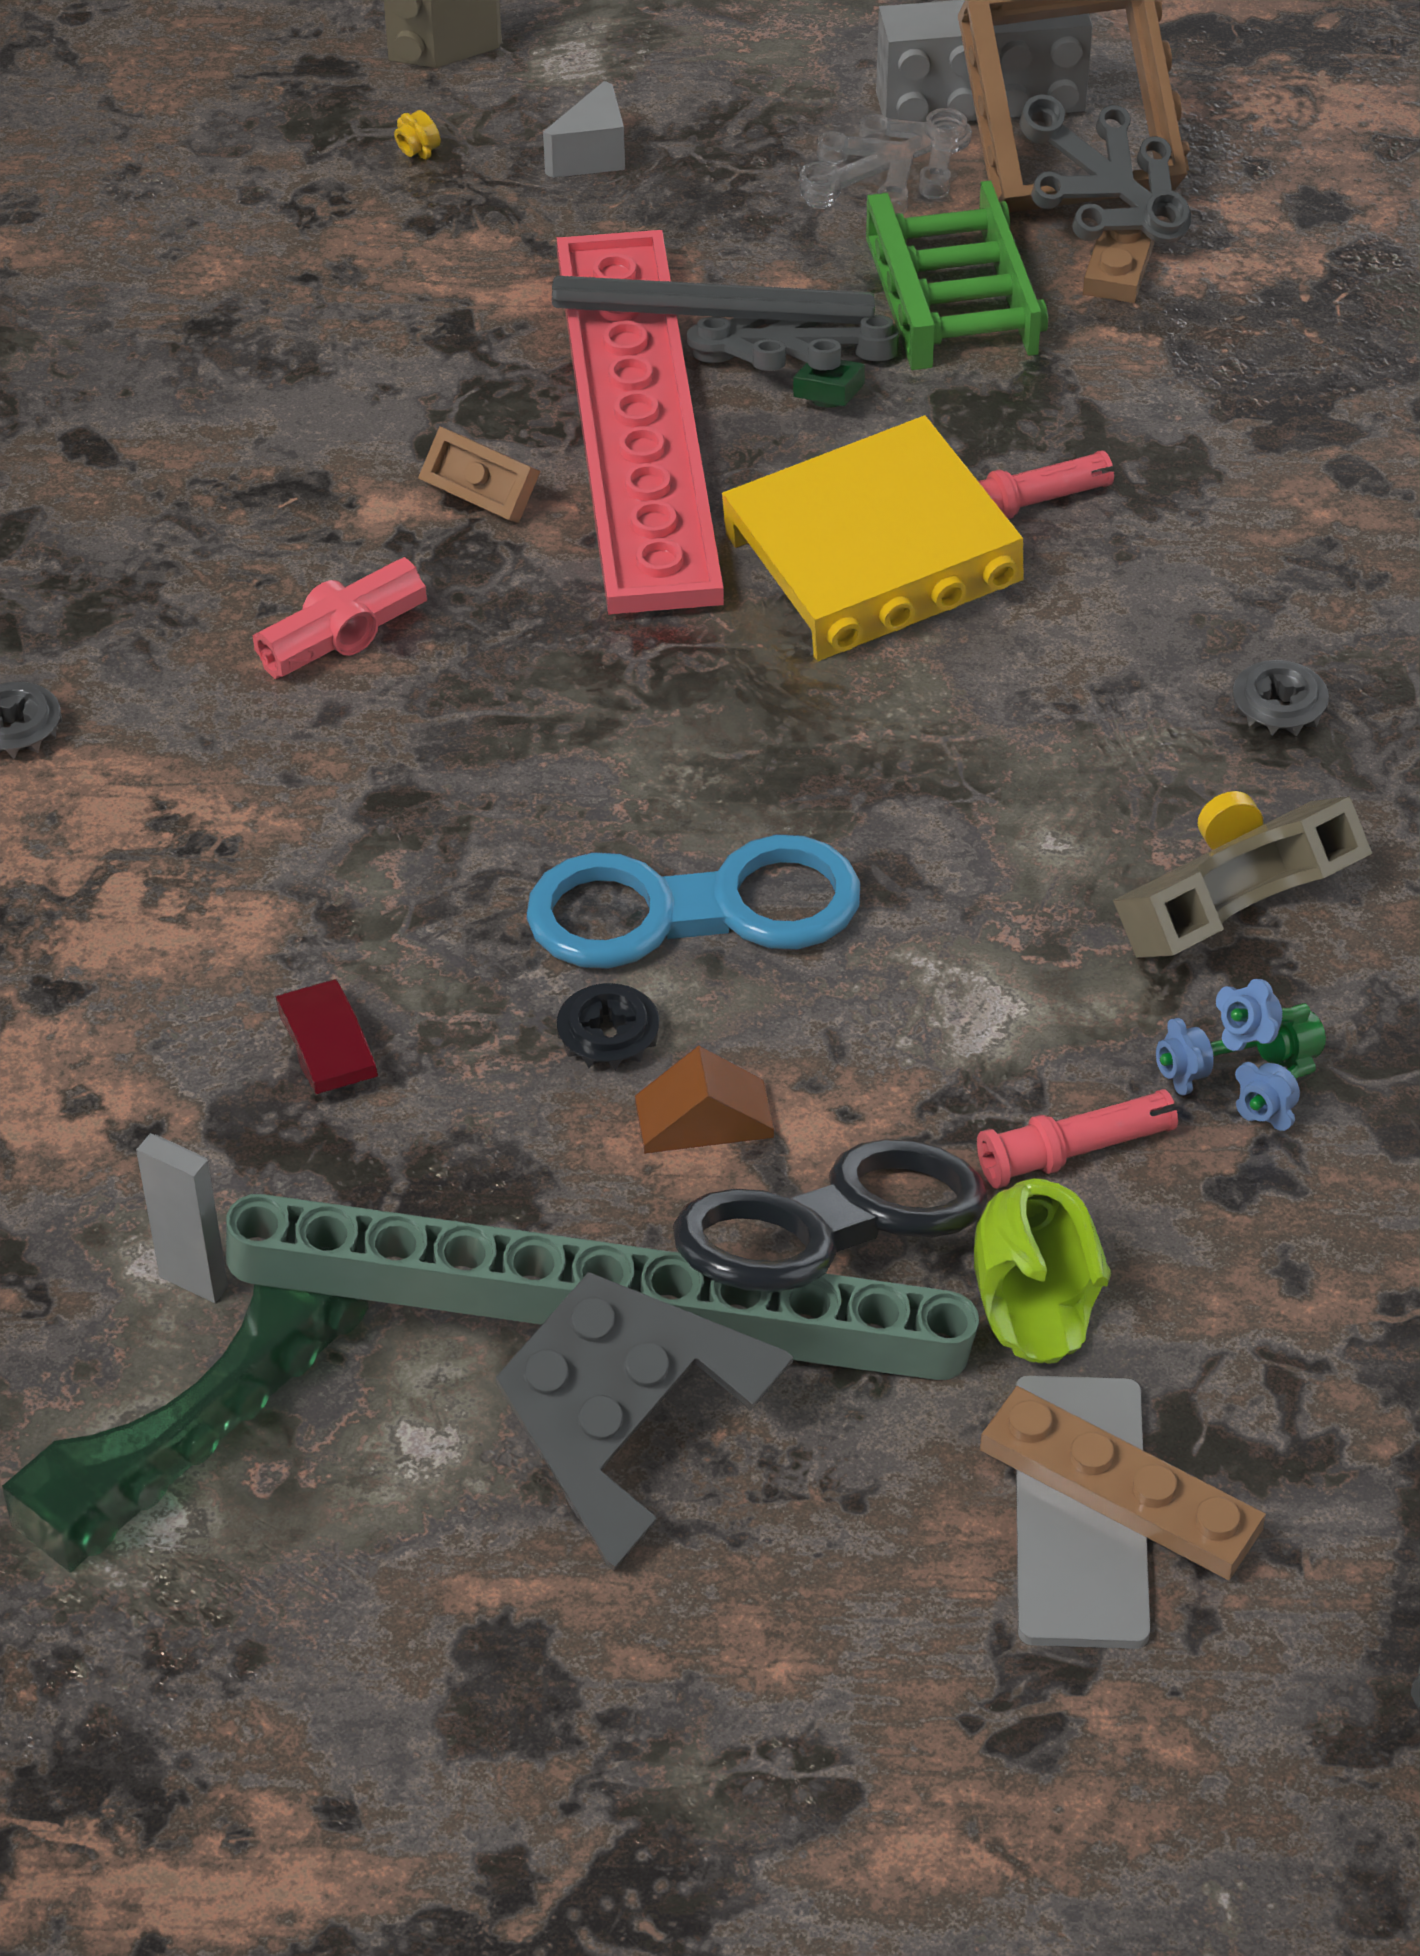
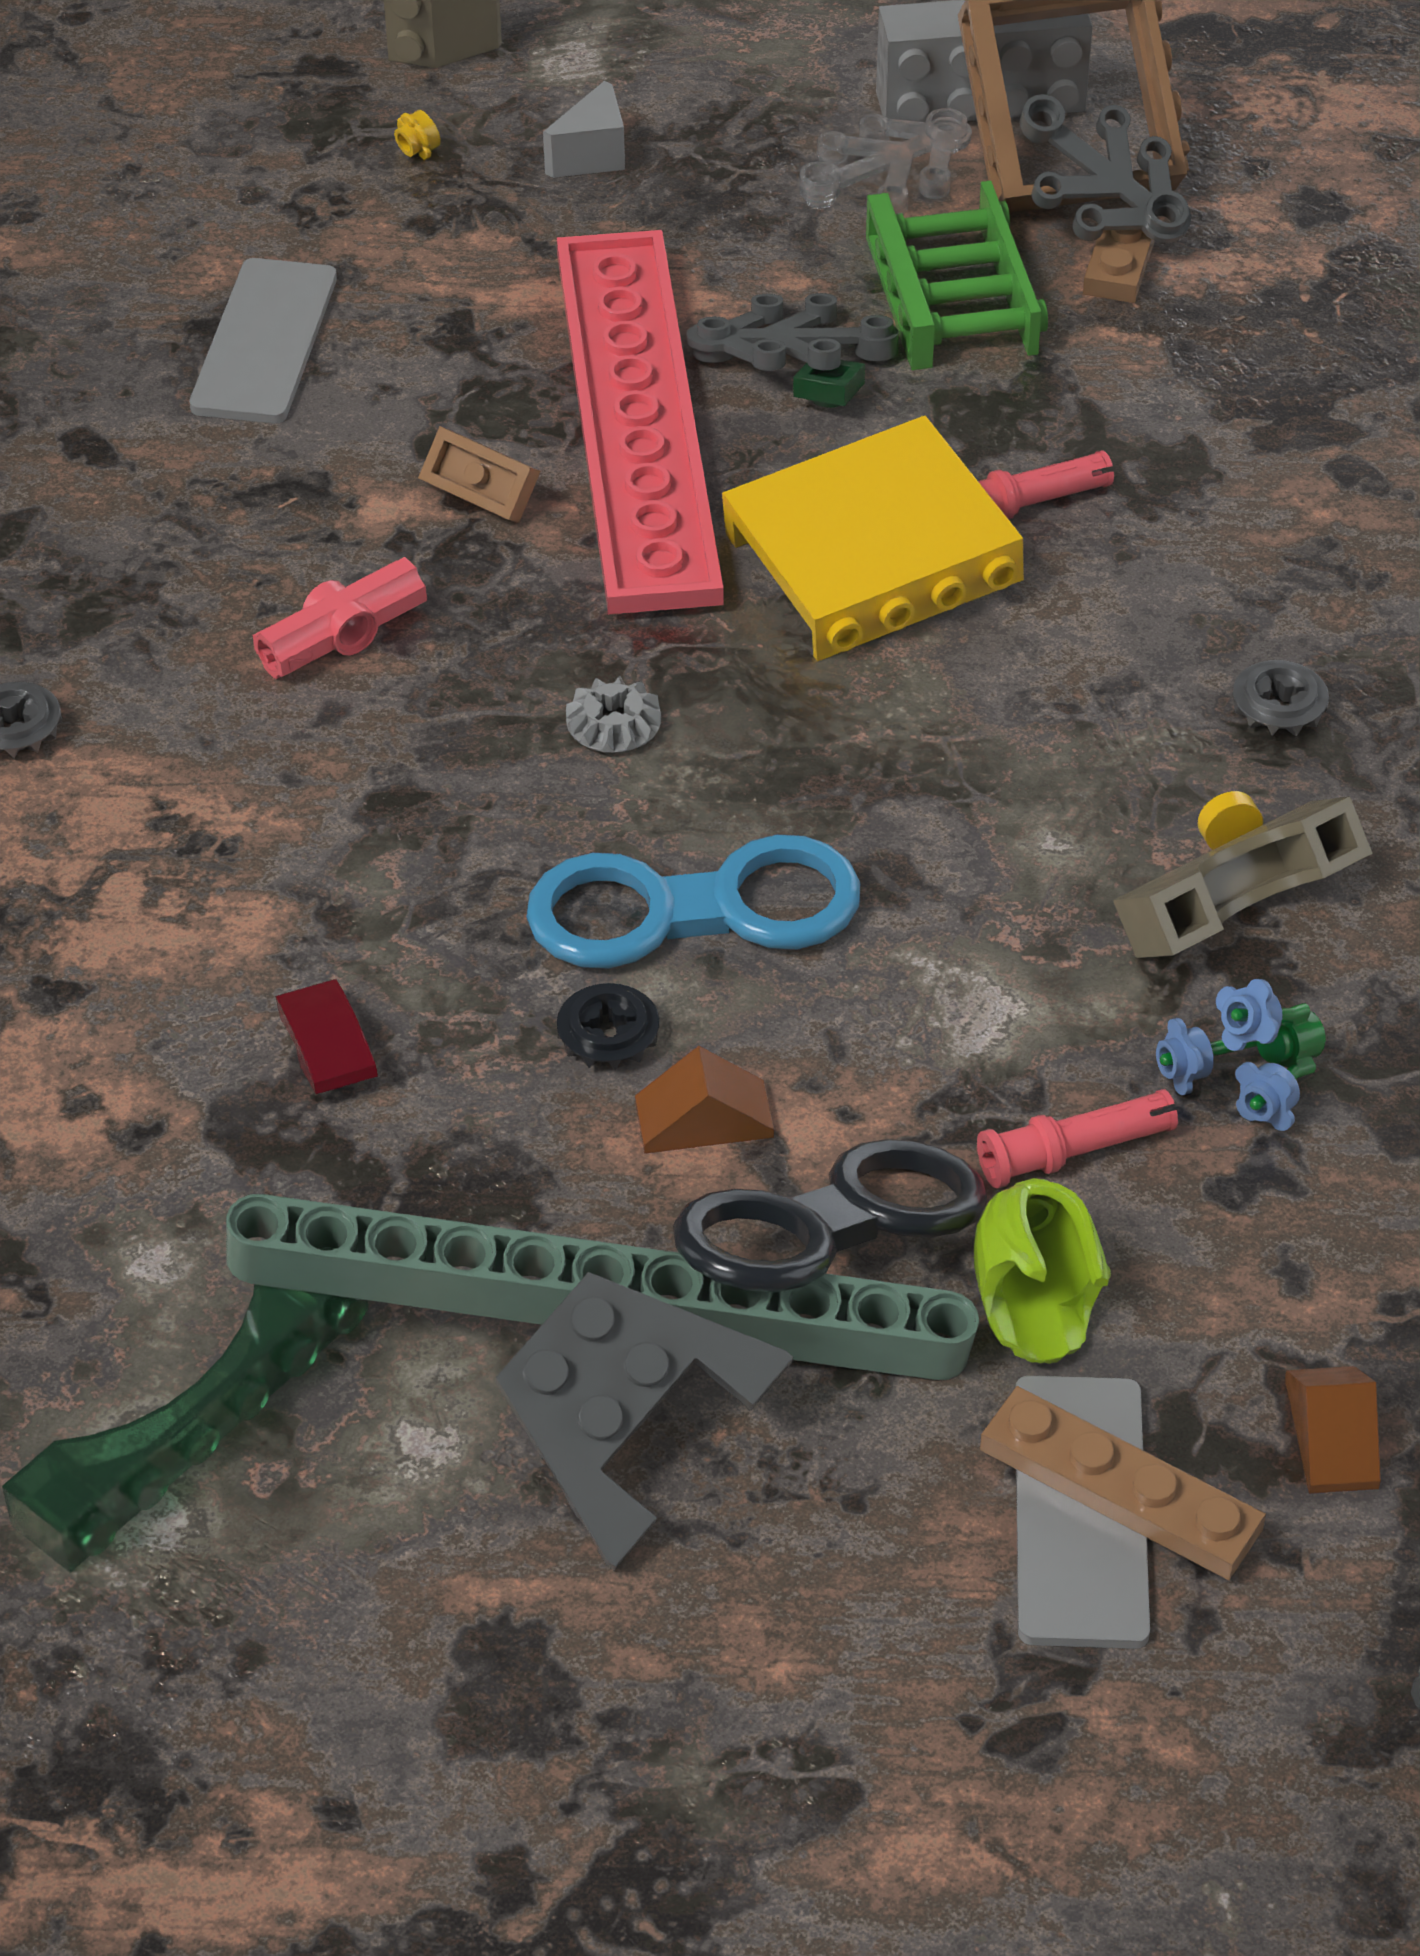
(182, 1217): light grey tile -> none
(263, 341): none -> light grey piece
(617, 730): none -> light grey gear
(711, 299): dark grey axle -> none
(1336, 1427): none -> dark orange slope

